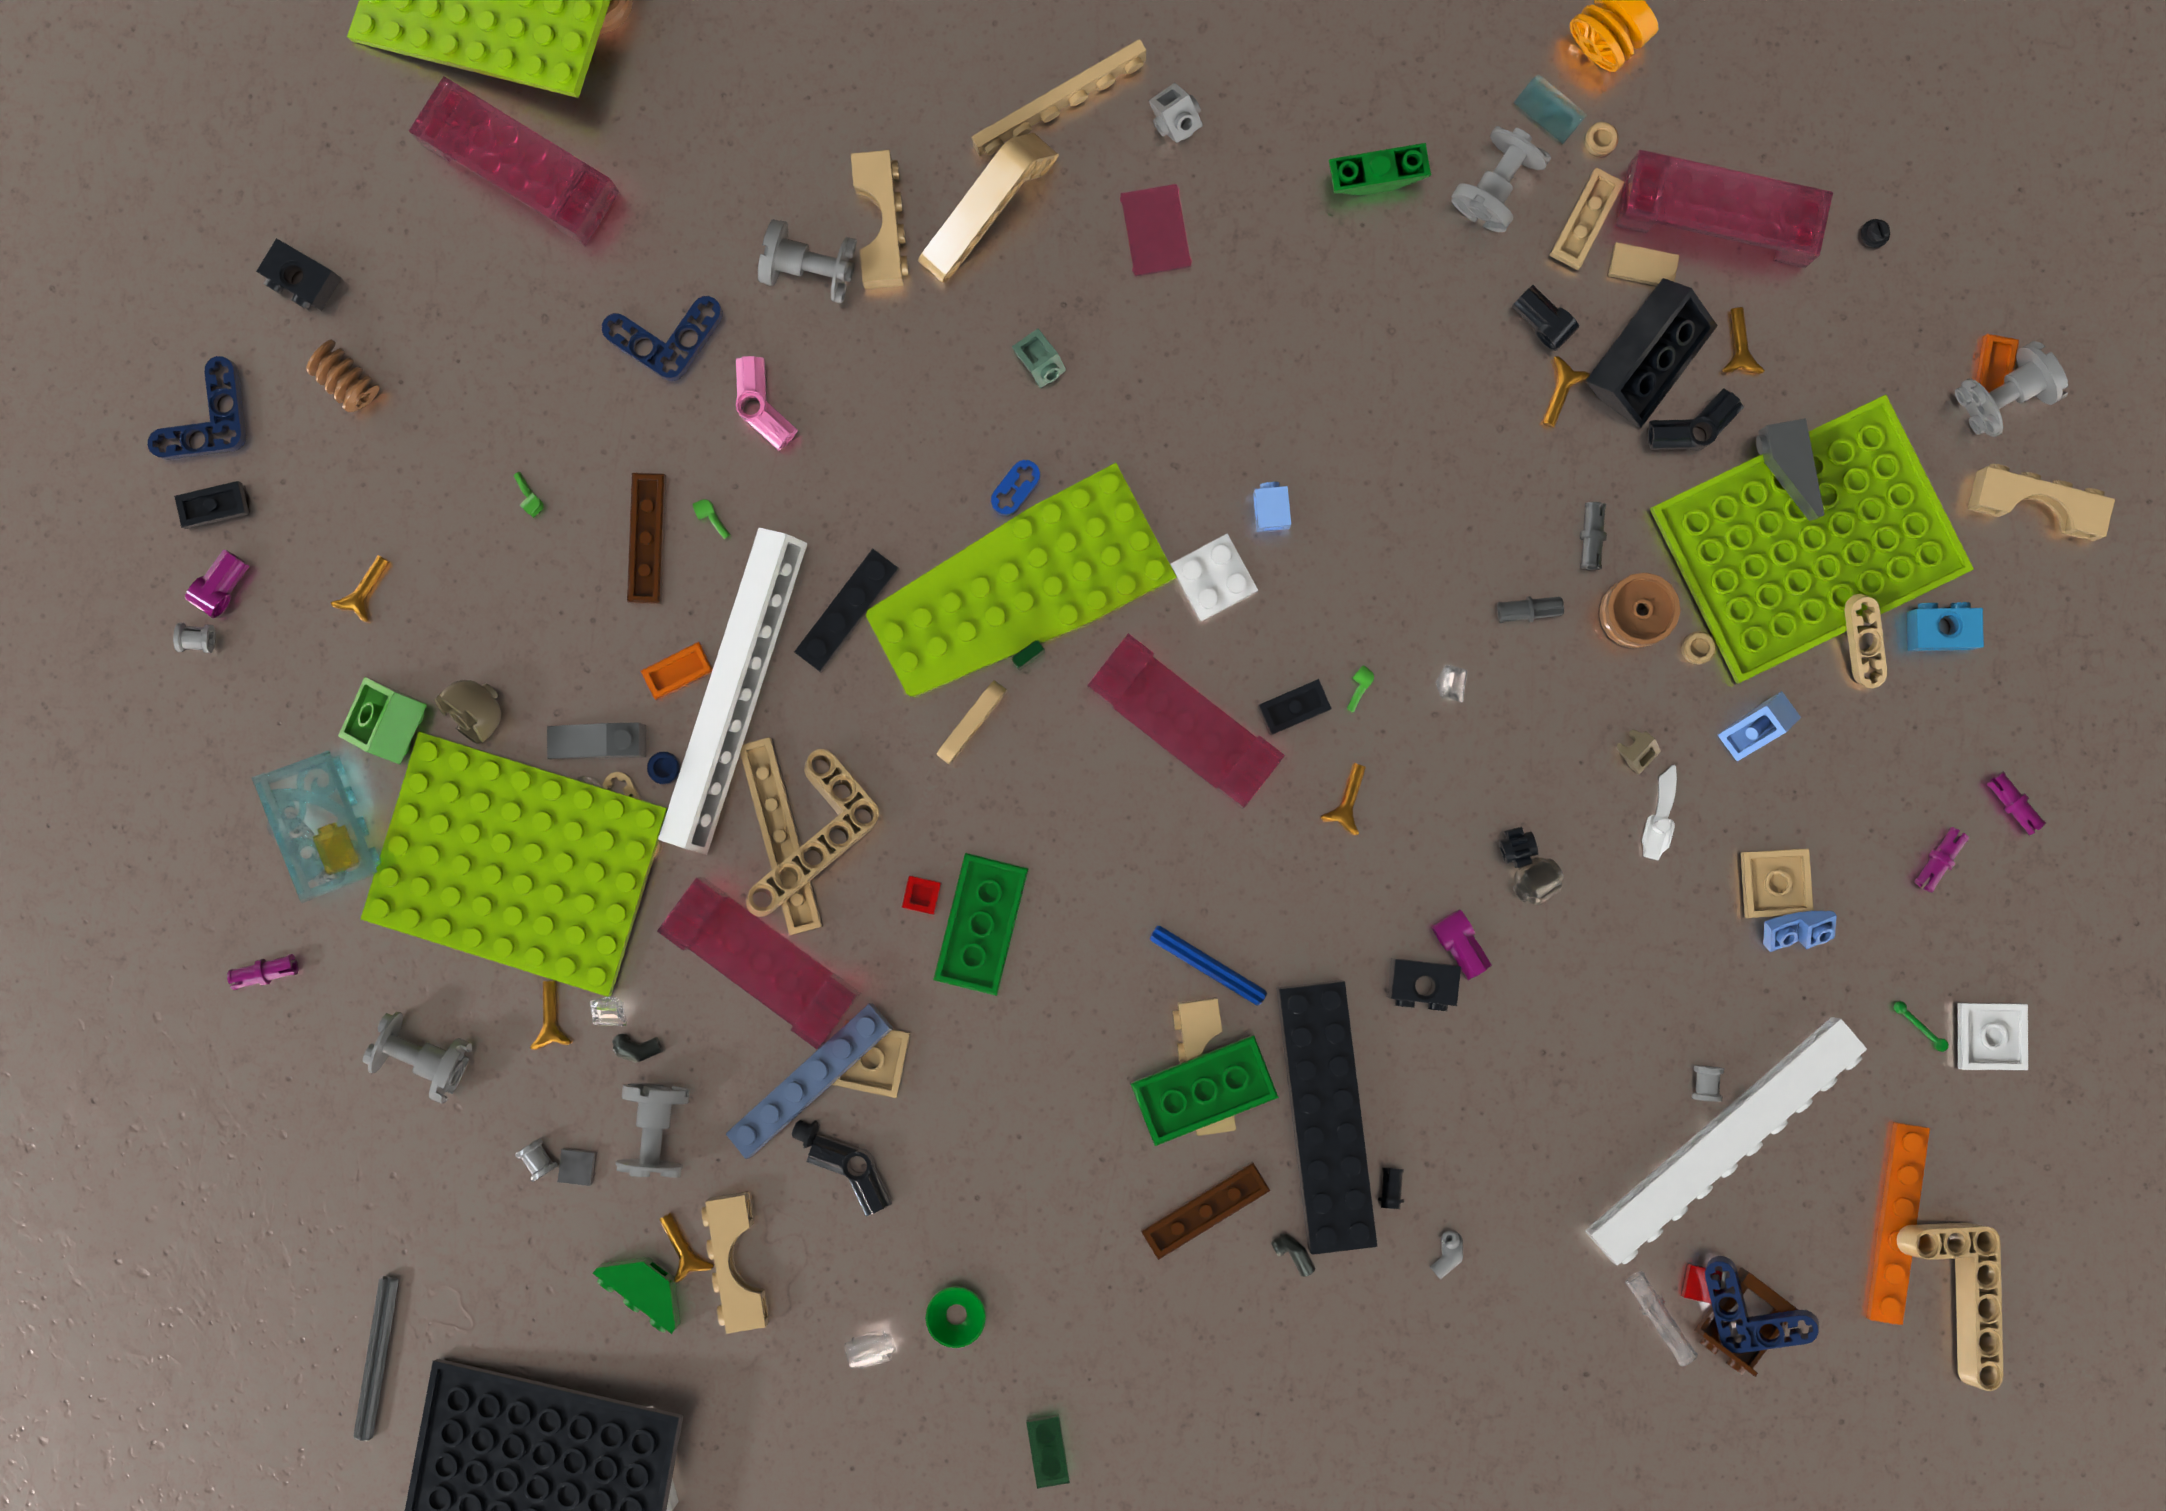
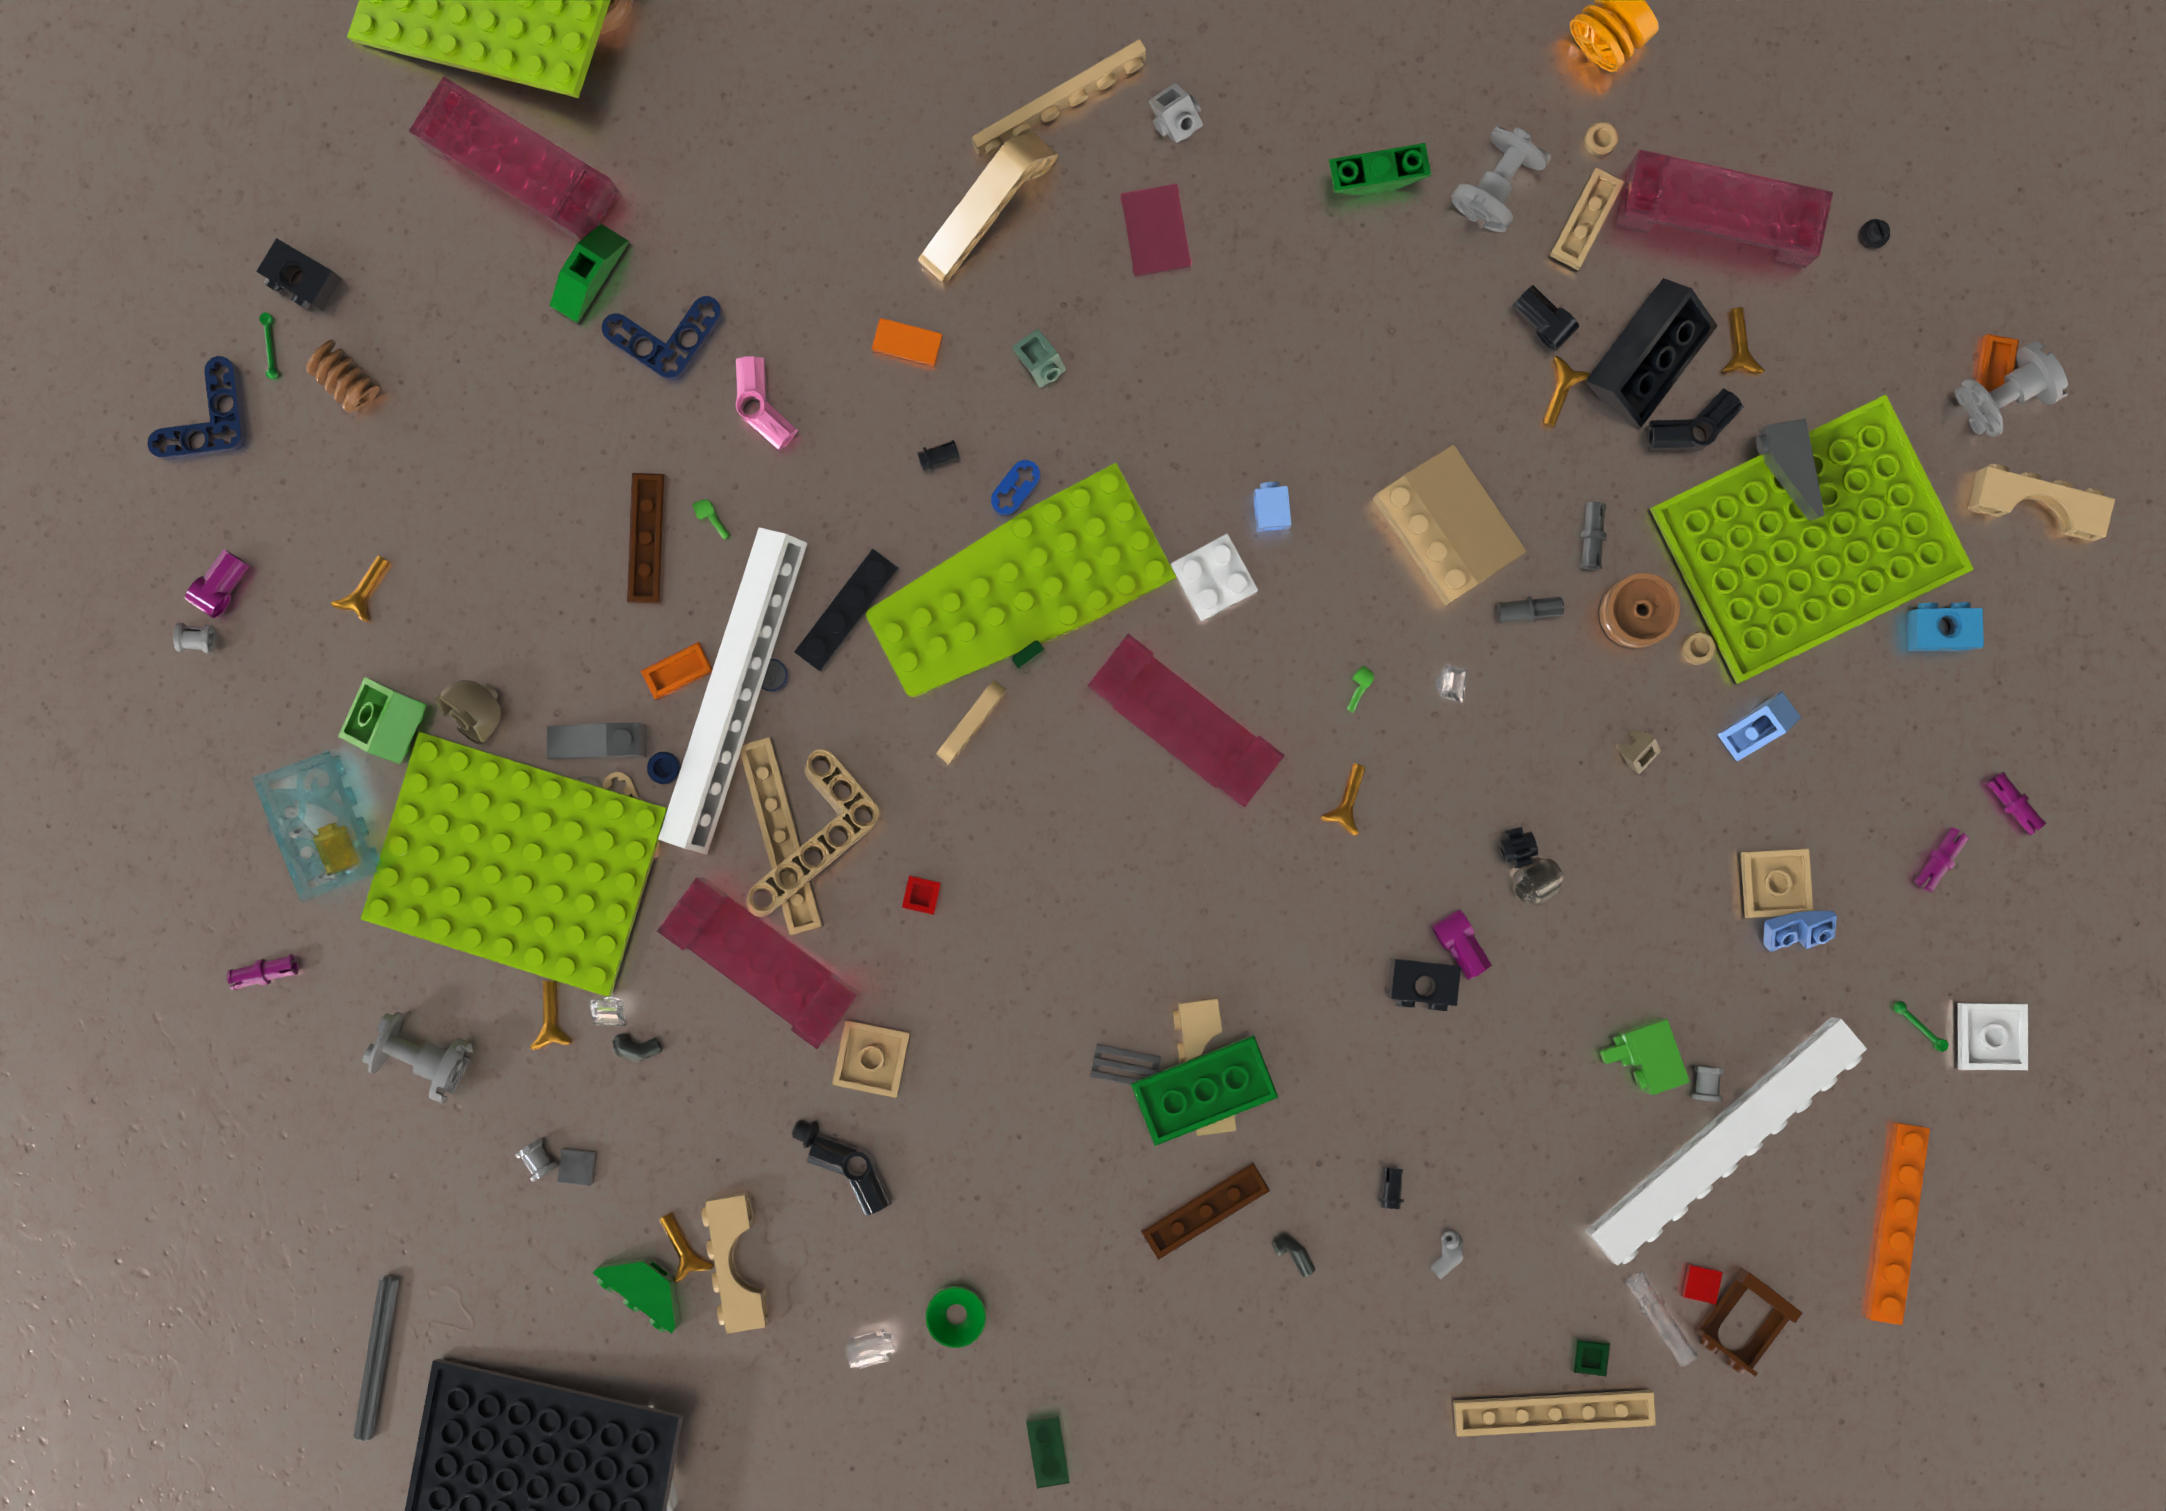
(211, 505): black plate -> none
(267, 320): none -> green hinge
(532, 503): bright green hand -> none
(586, 271): none -> green slope
(652, 1116): light grey piece -> none
(775, 677): none -> tile
(796, 258): light grey piece -> none
(809, 1081): sand blue plate -> none
(882, 258): tan arch -> none
(907, 342): none -> orange tile
(938, 455): none -> black pin
(981, 924): green tile -> none
(1122, 1066): none -> flat silver tile
(1208, 965): blue axle -> none
(1294, 707): black plate -> none
(1326, 1117): black brick -> none
(1449, 524): none -> tan slope
(1550, 108): clear light blue slope -> none
(1554, 1413): none -> tan plate
(1590, 1357): none -> dark green tile
(1642, 264): tan tile -> none
(1653, 1052): none -> bright green hinge
(1658, 827): white piece -> none
(1750, 1326): dark blue beam -> none
(1877, 649): tan beam -> none
(1970, 1291): tan beam -> none

